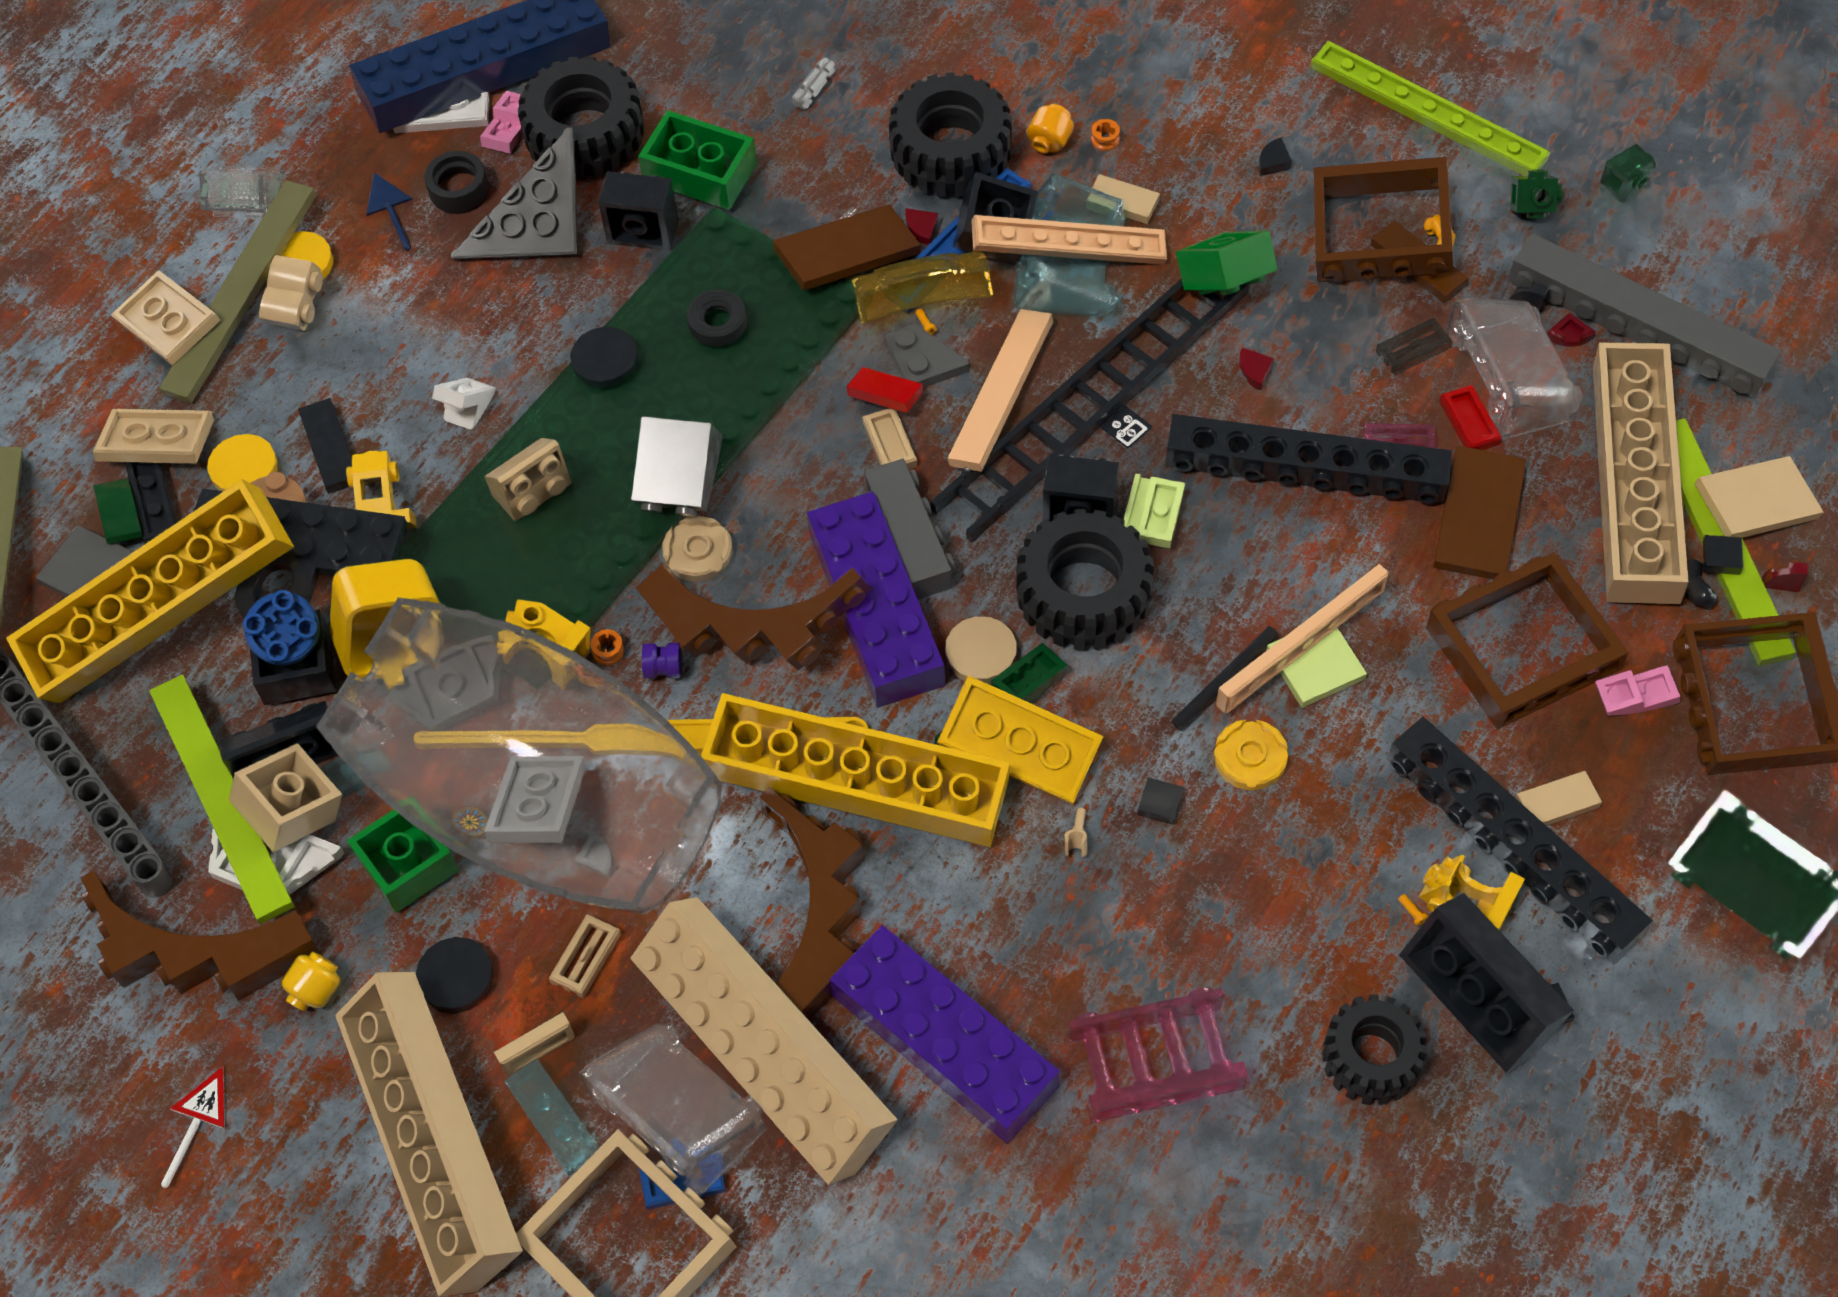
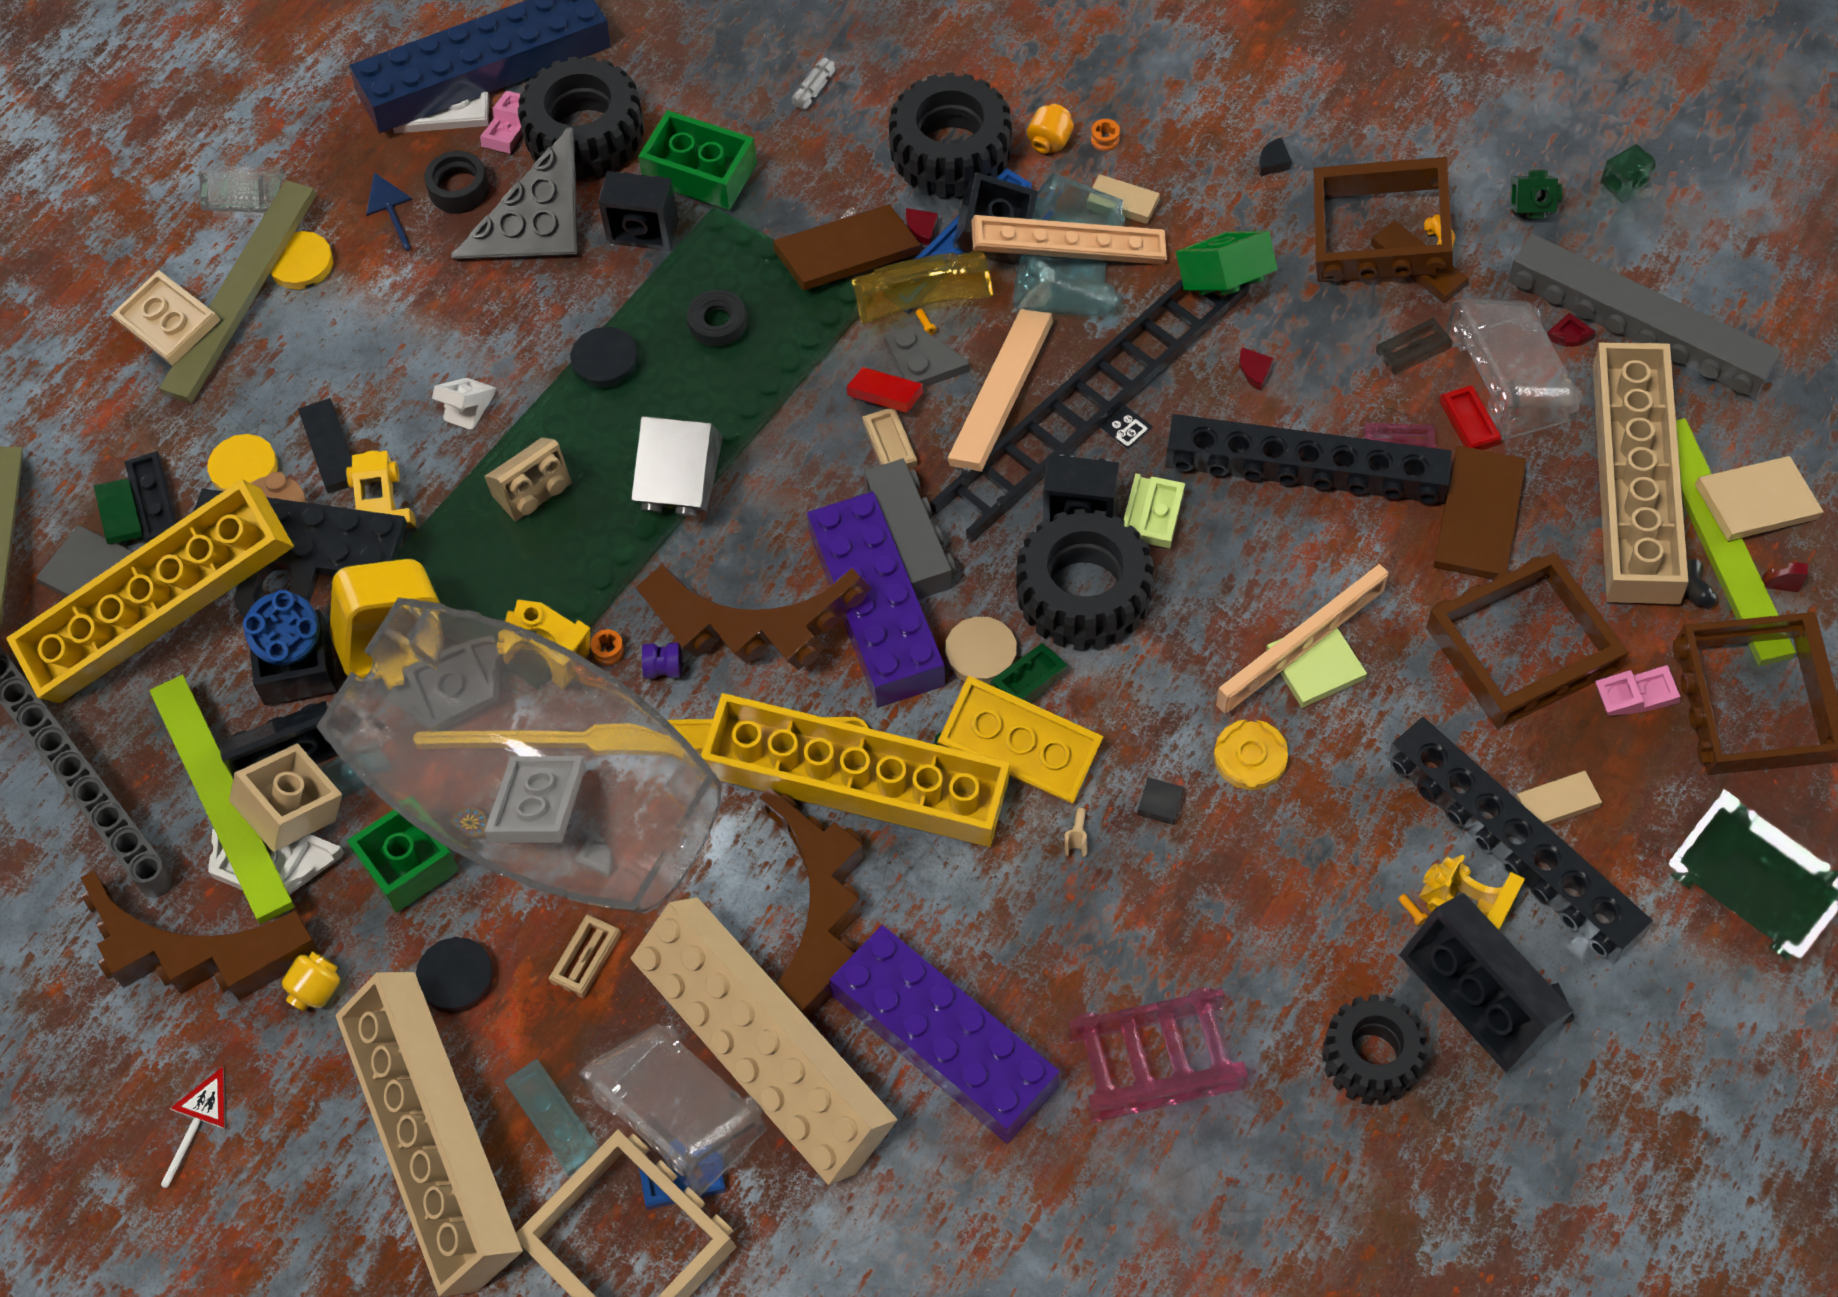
(153, 436): tan tile -> none
(290, 293): tan brick -> none
(535, 1044): tan tile -> none
(697, 549): tan tile -> none
(1210, 692): black bar -> none
(1429, 109): lime tile -> none
(1534, 295): black tile -> none
(1722, 554): black tile -> none

